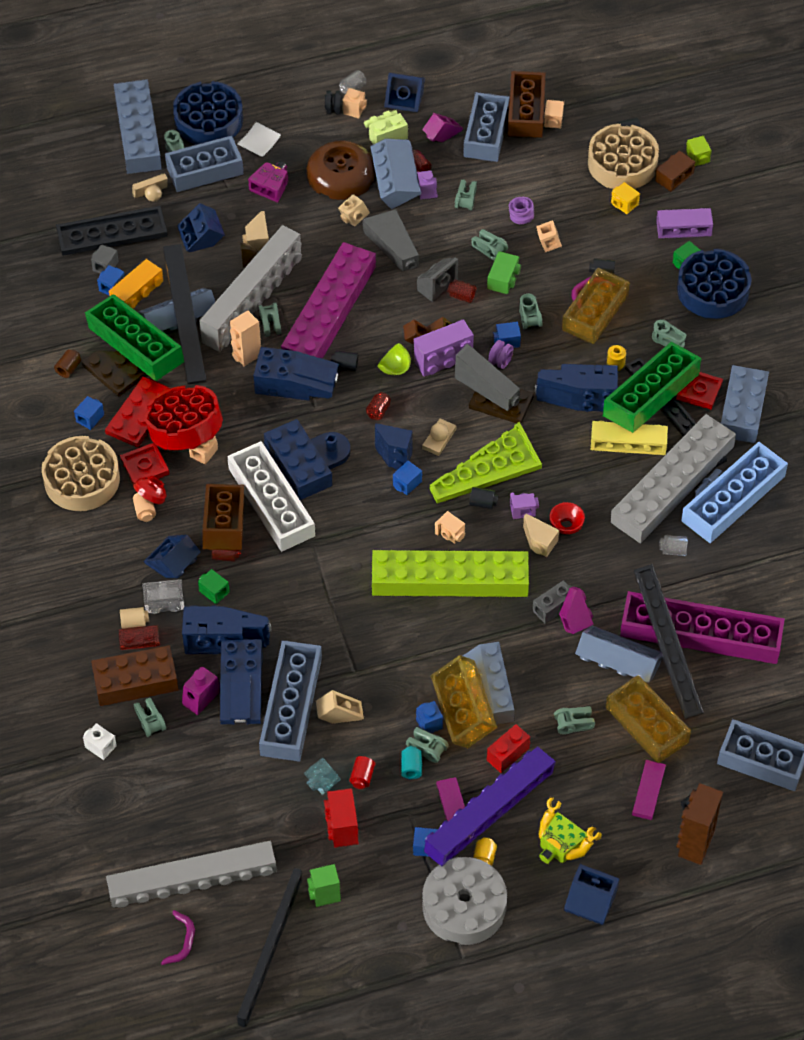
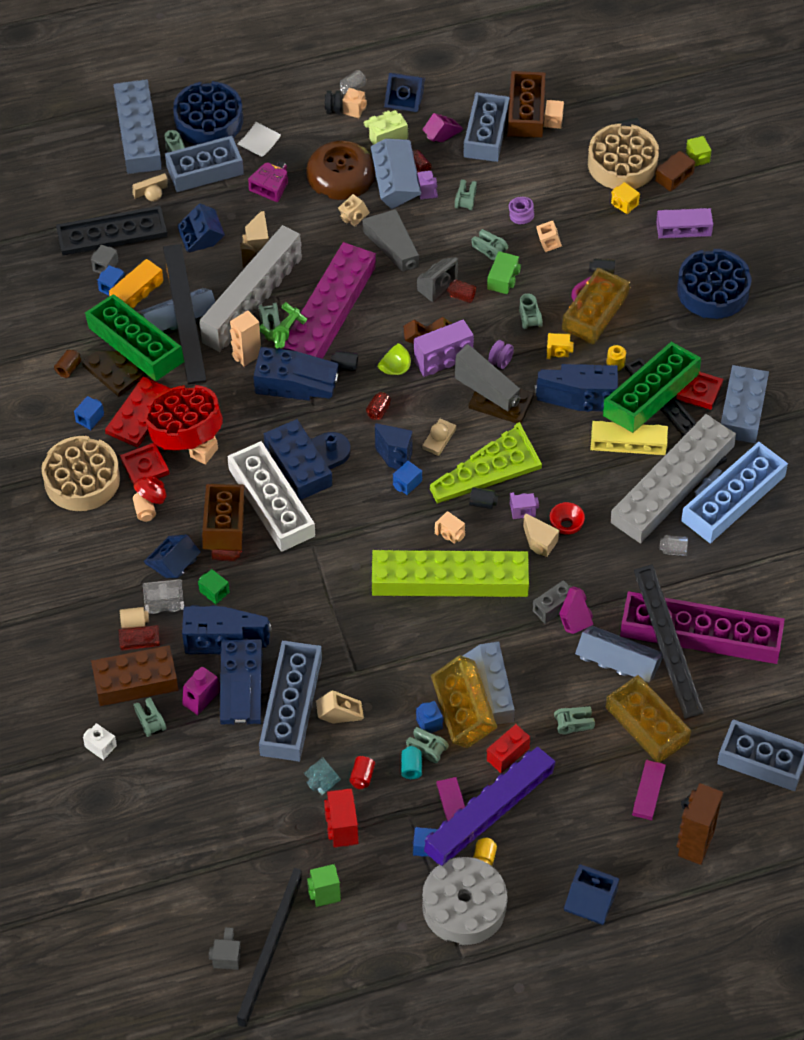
(188, 939): magenta animal -> none
(191, 874): light grey brick -> none
(226, 952): none -> dark grey brick
(281, 332): none -> bright green axle
(508, 333): blue brick -> none
(559, 345): none -> yellow brick
(563, 838): torso -> none
(667, 335): sand green piece -> none
(683, 252): green brick -> none

